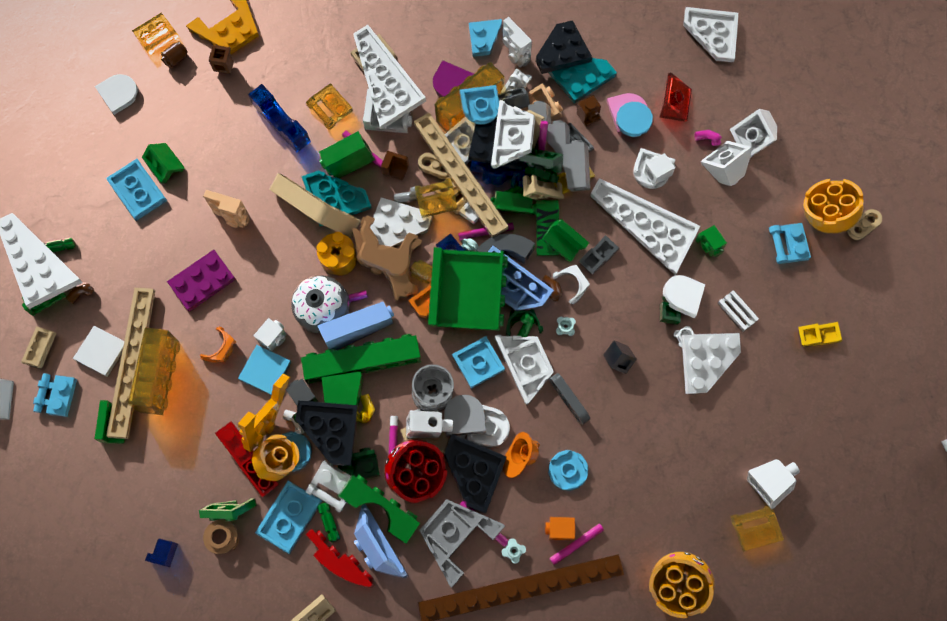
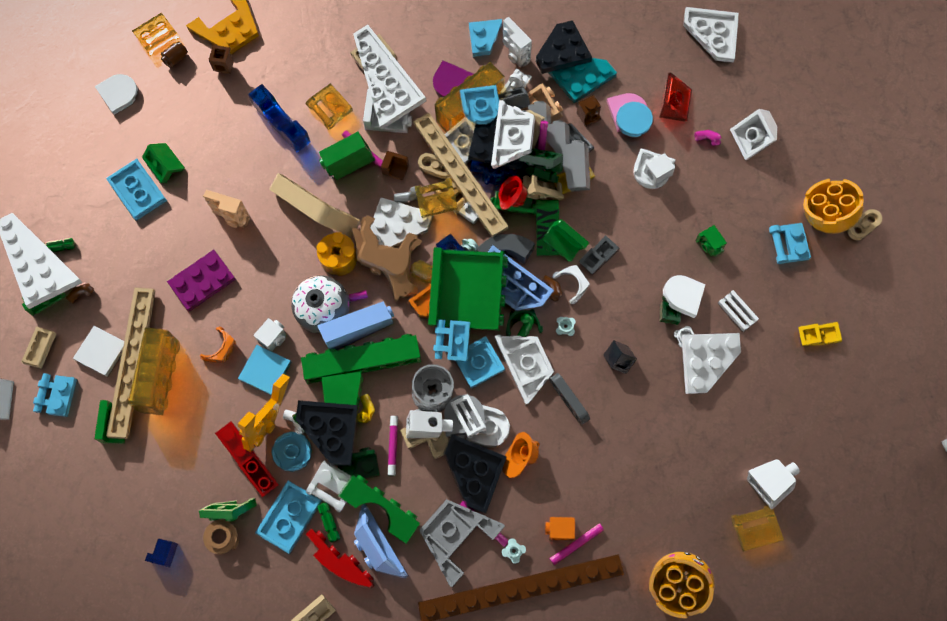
(275, 458): light orange brick -> none
(300, 391): dark grey brick -> none
(337, 192): teal plate -> none
(422, 477): red cylinder -> none
(458, 340): none -> medium azure plate
(475, 431): none -> white tile
(479, 232): dark pink bar -> none
(512, 193): none -> red piece
(568, 470): medium azure tile -> none
(655, 228): white wing -> none
(728, 162): white slope -> none

